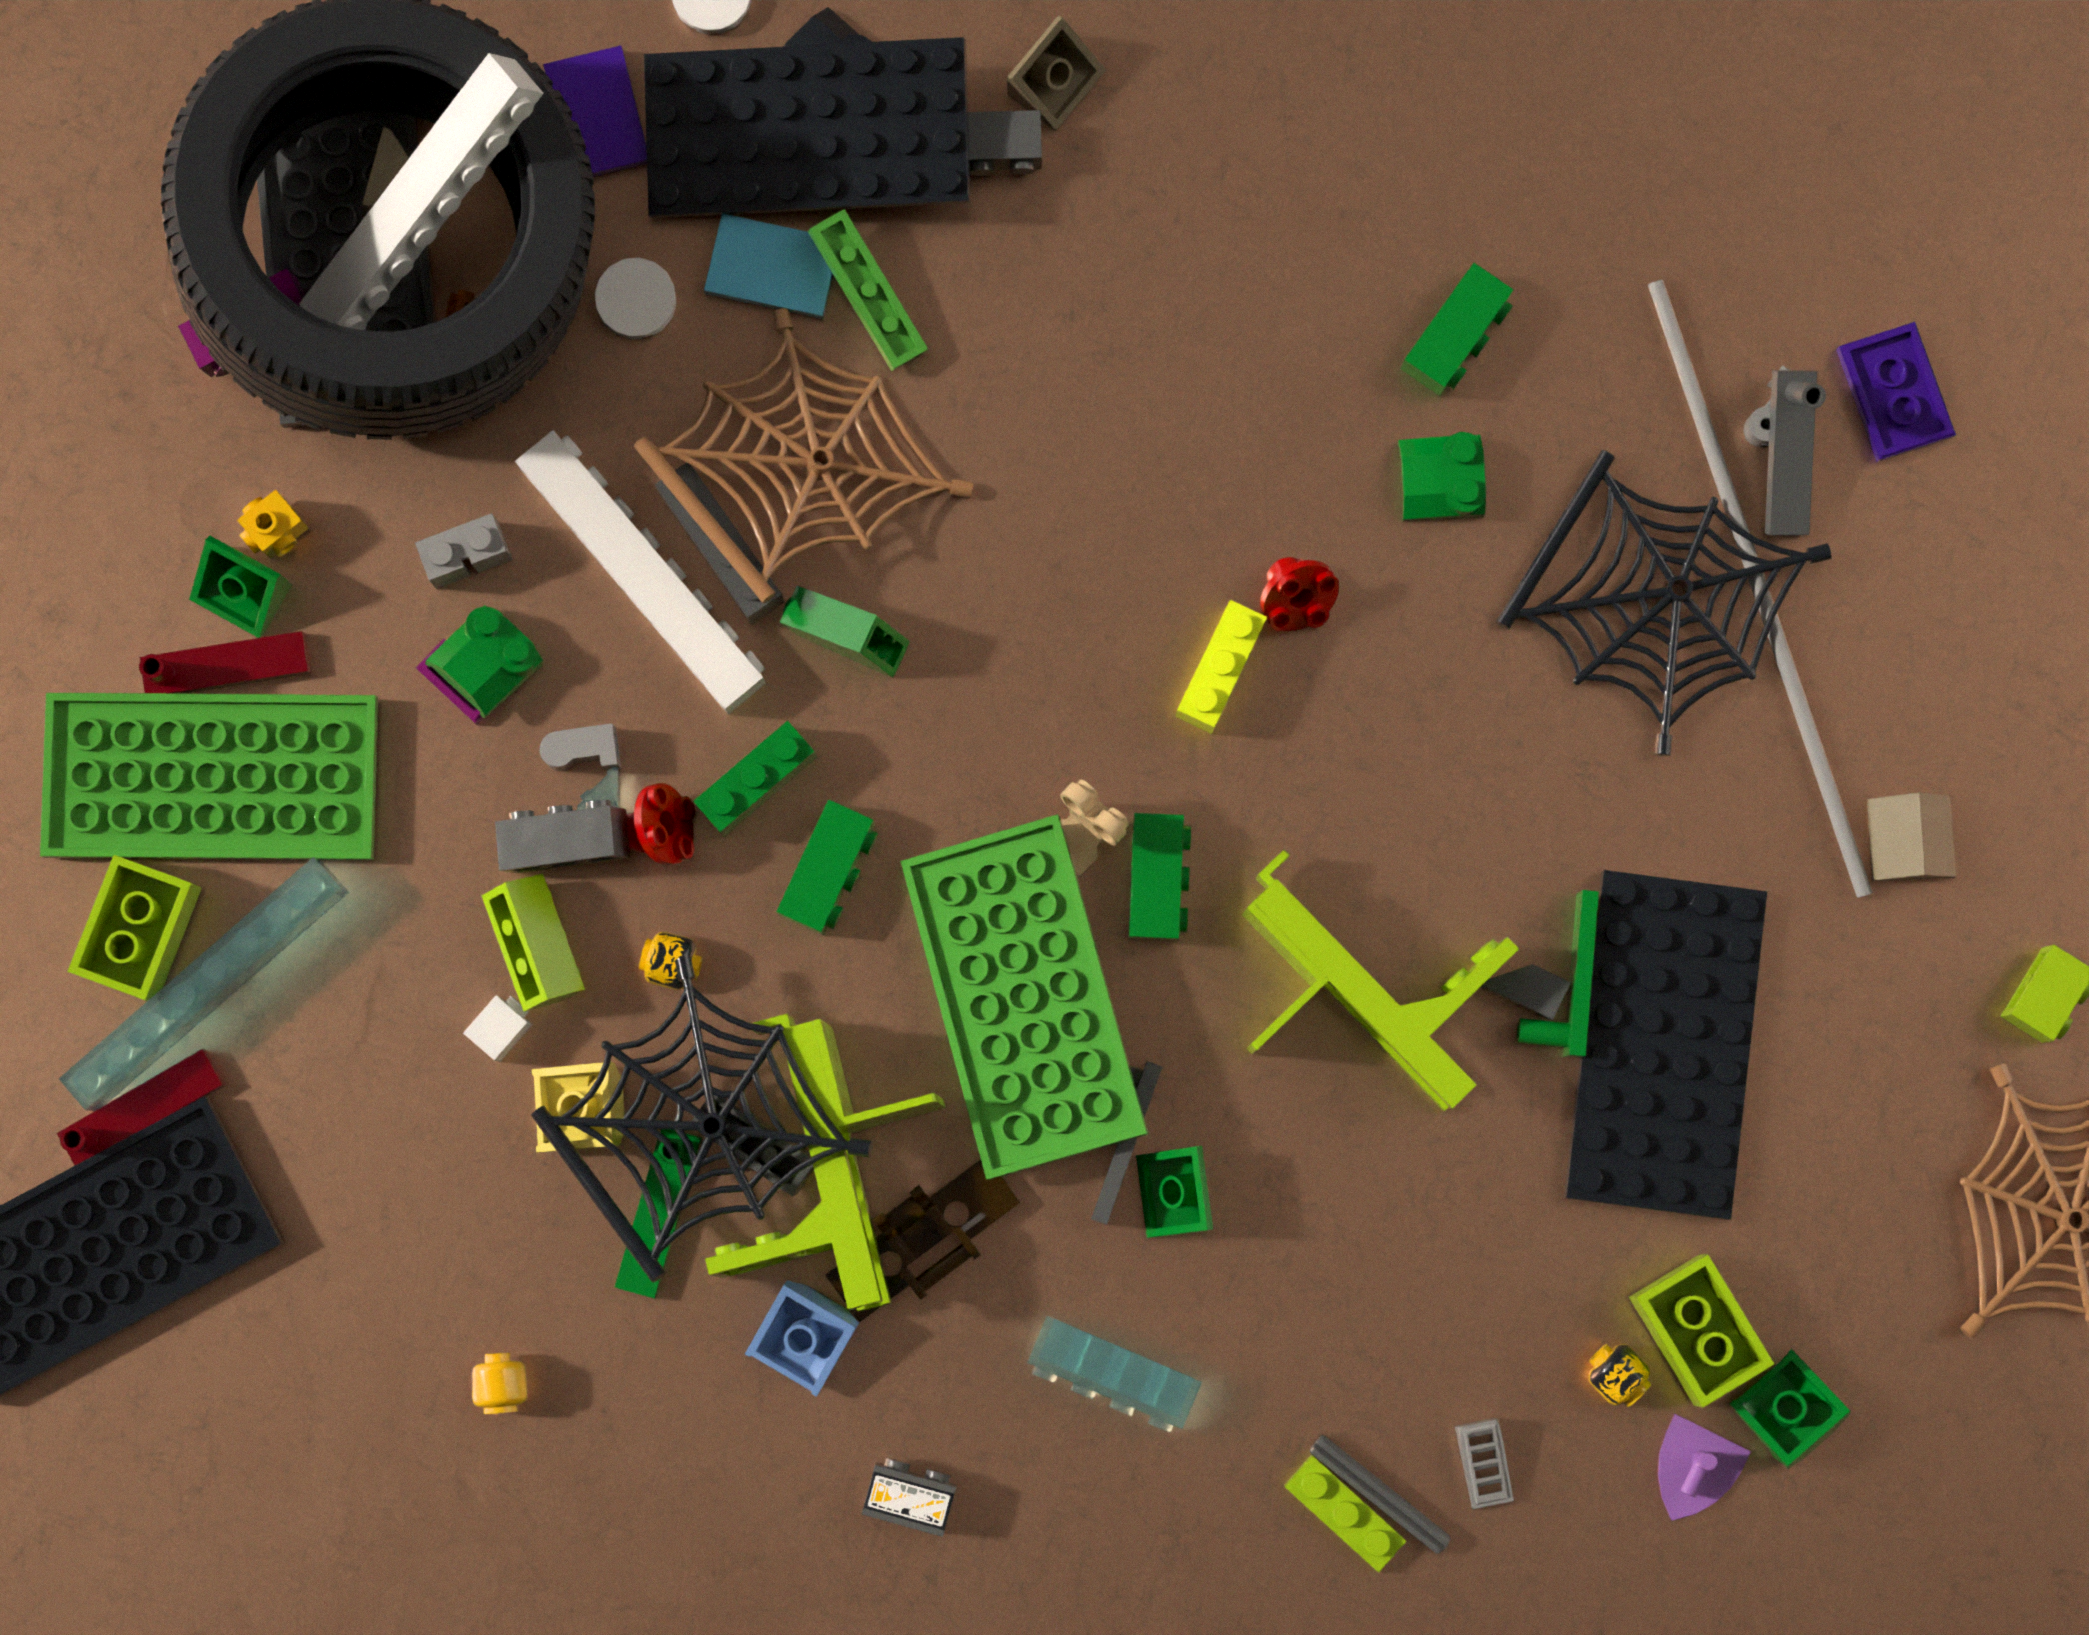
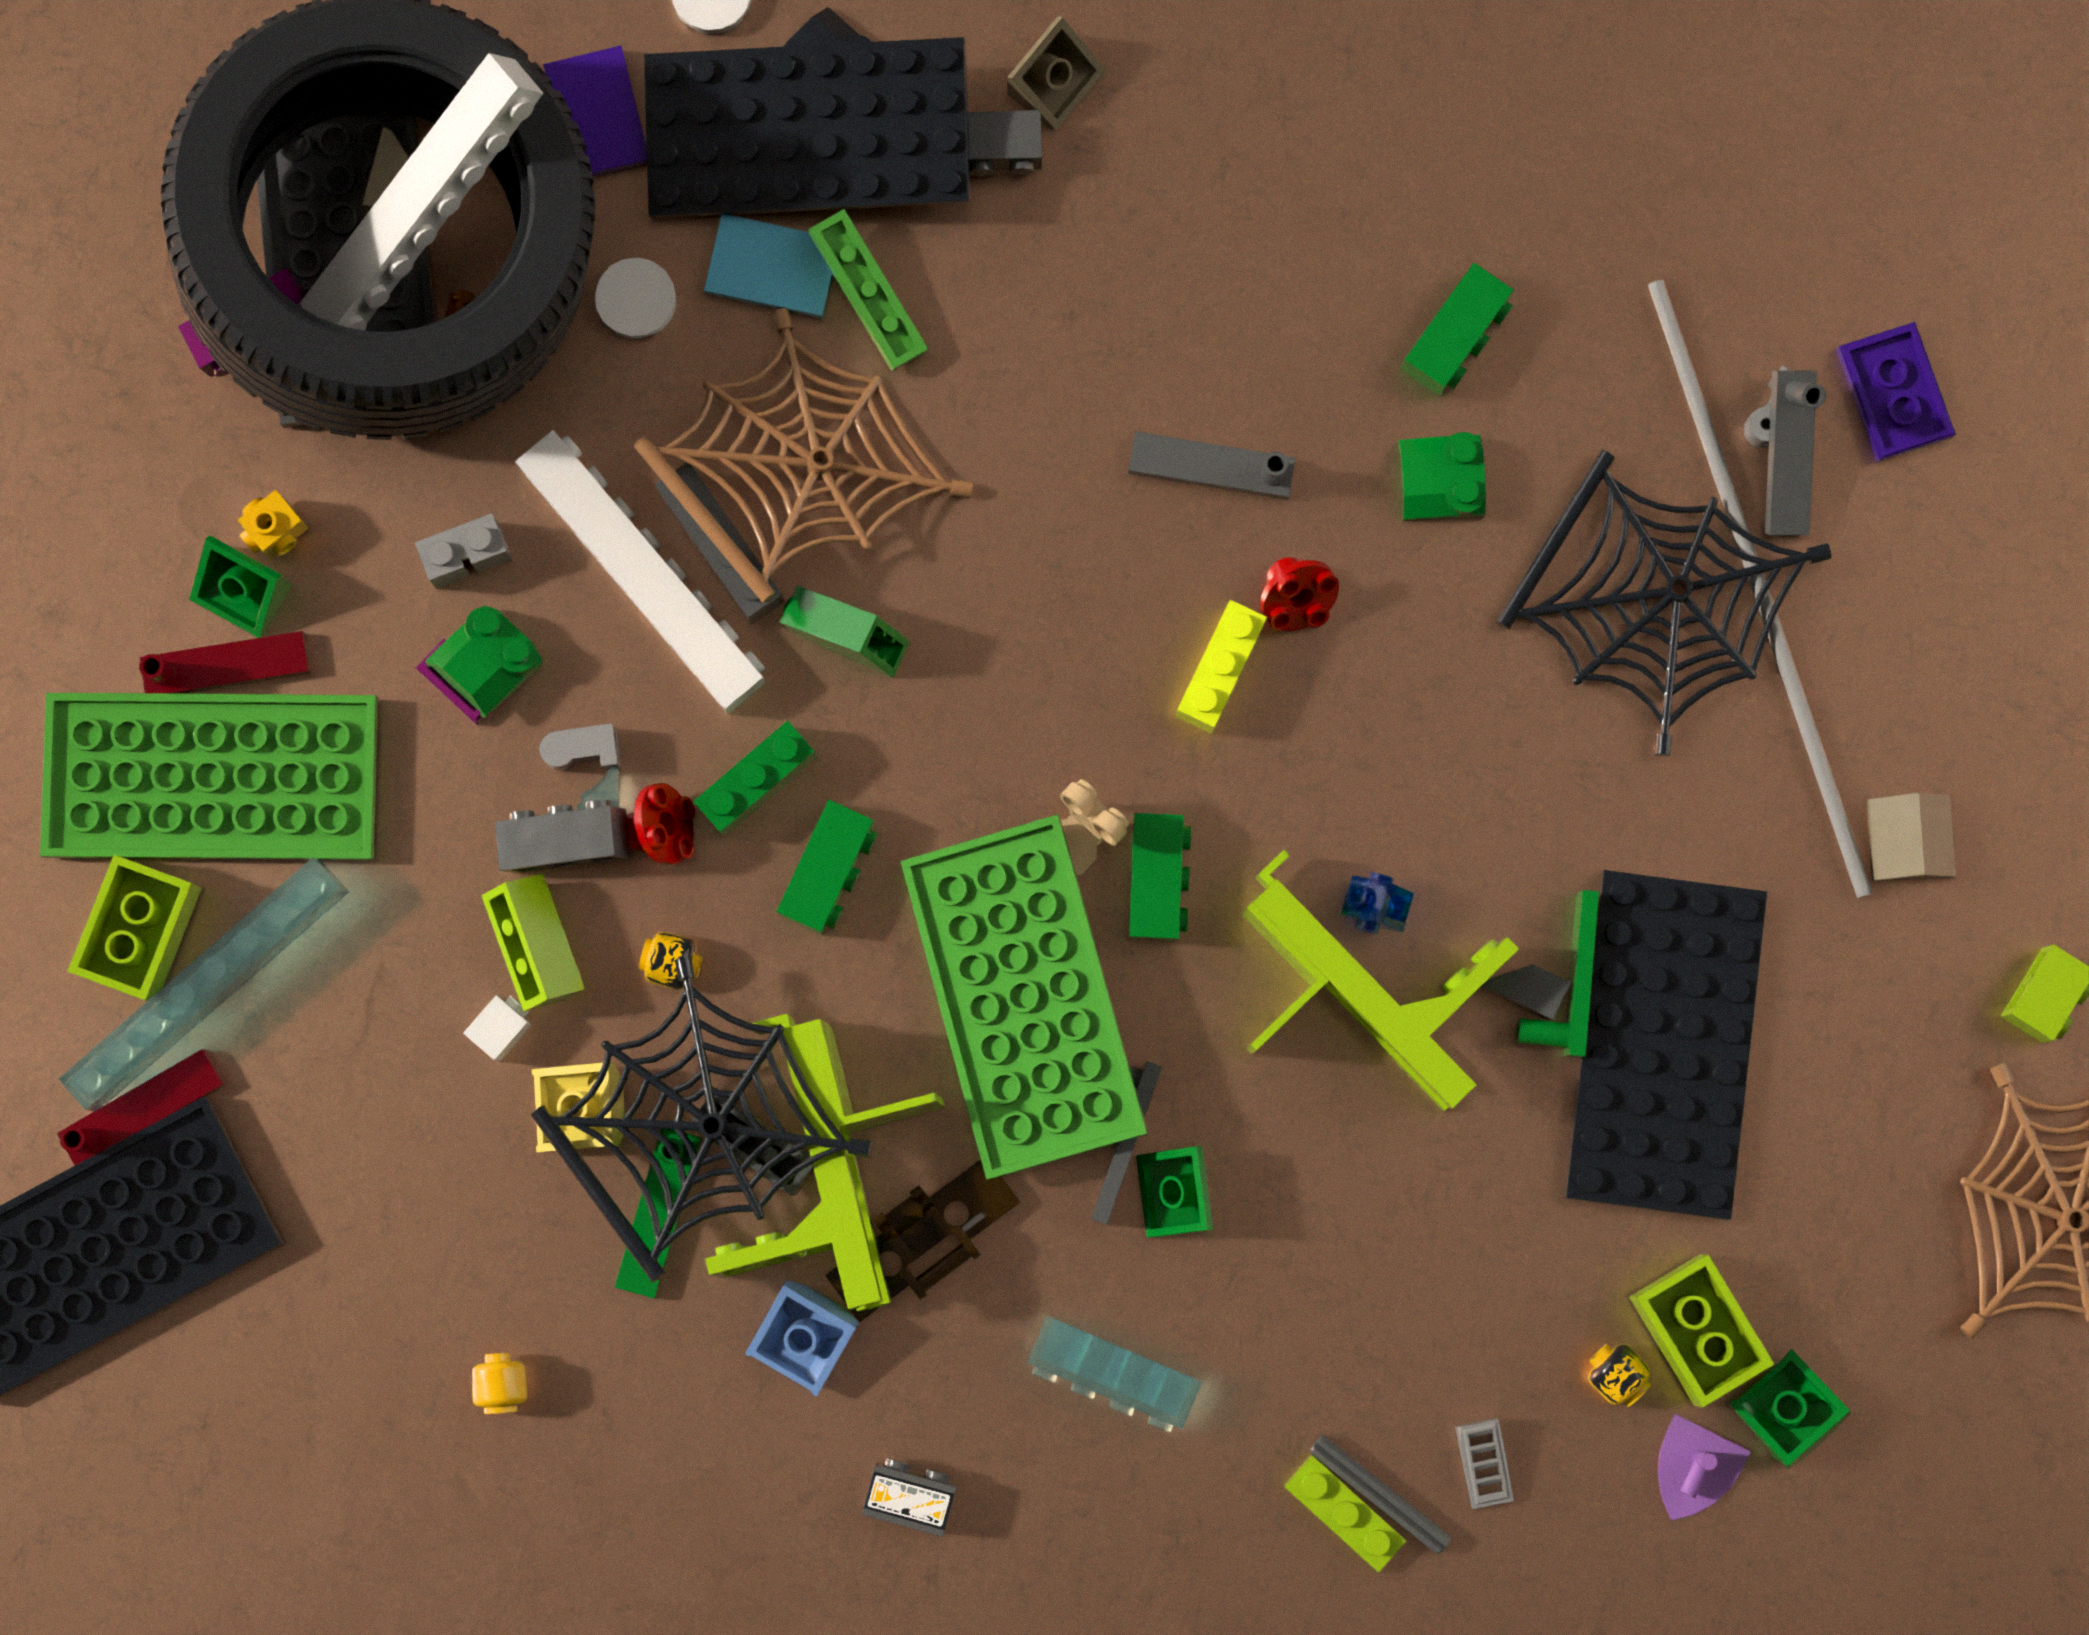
(1212, 465): none -> dark grey piece
(1368, 903): none -> clear blue brick

